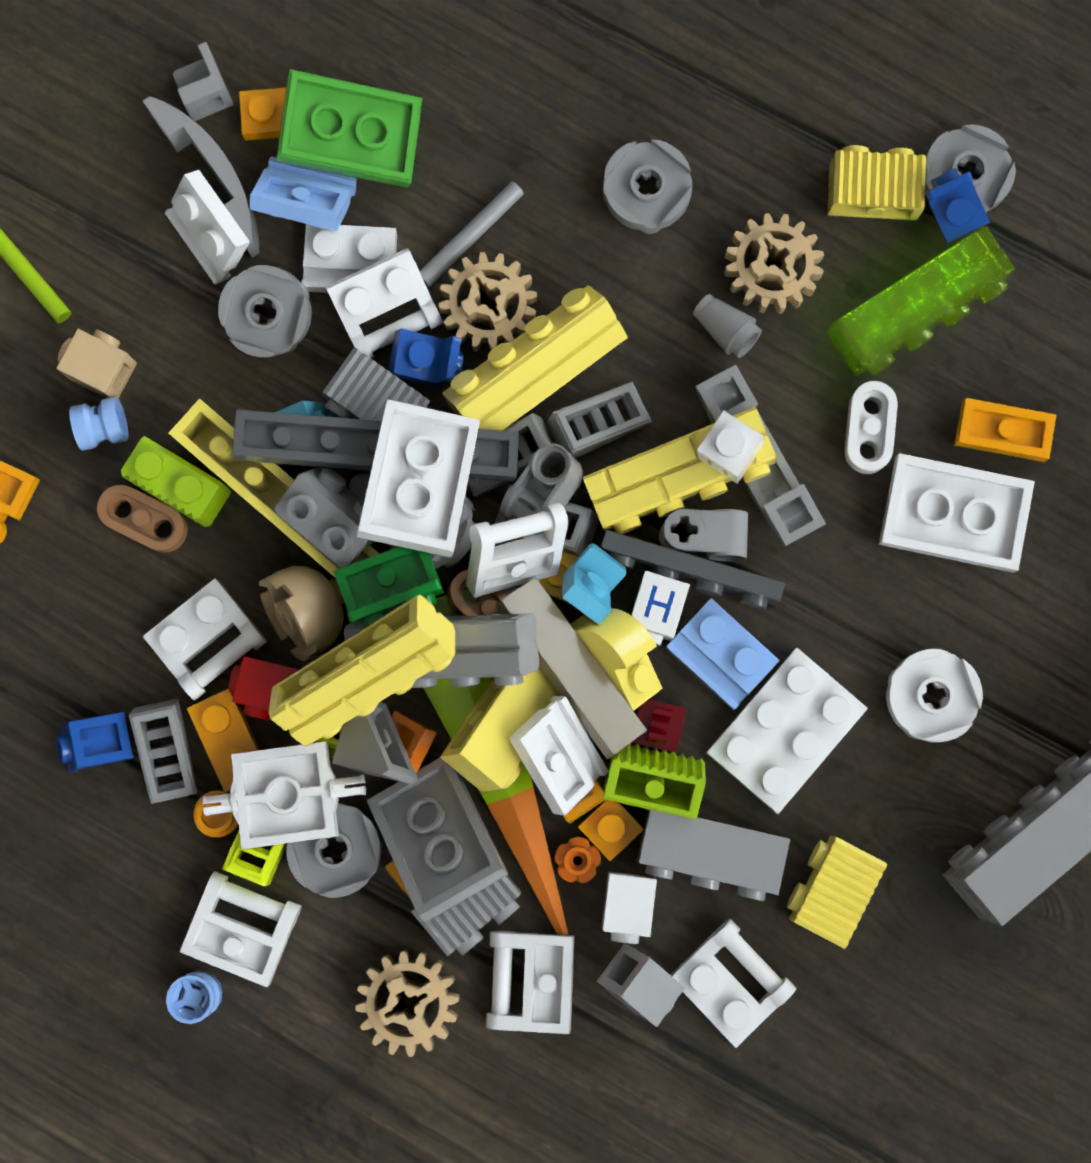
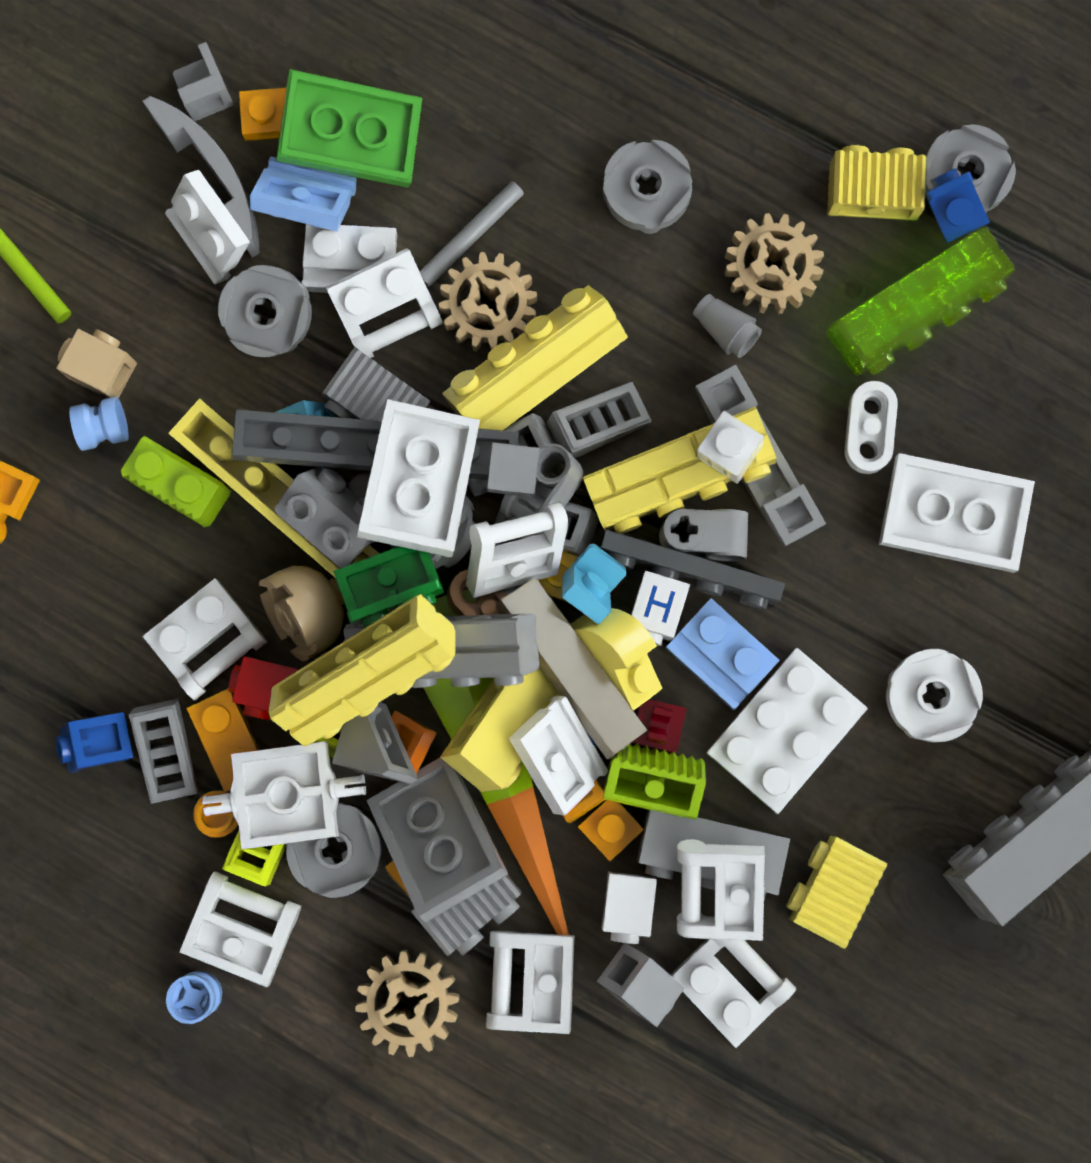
(143, 520): medium nougat plate -> none
(425, 358): blue bracket -> none
(513, 469): none -> light grey tile
(590, 860): orange plate -> none
(737, 891): none -> white plate
(1005, 430): light orange plate -> none

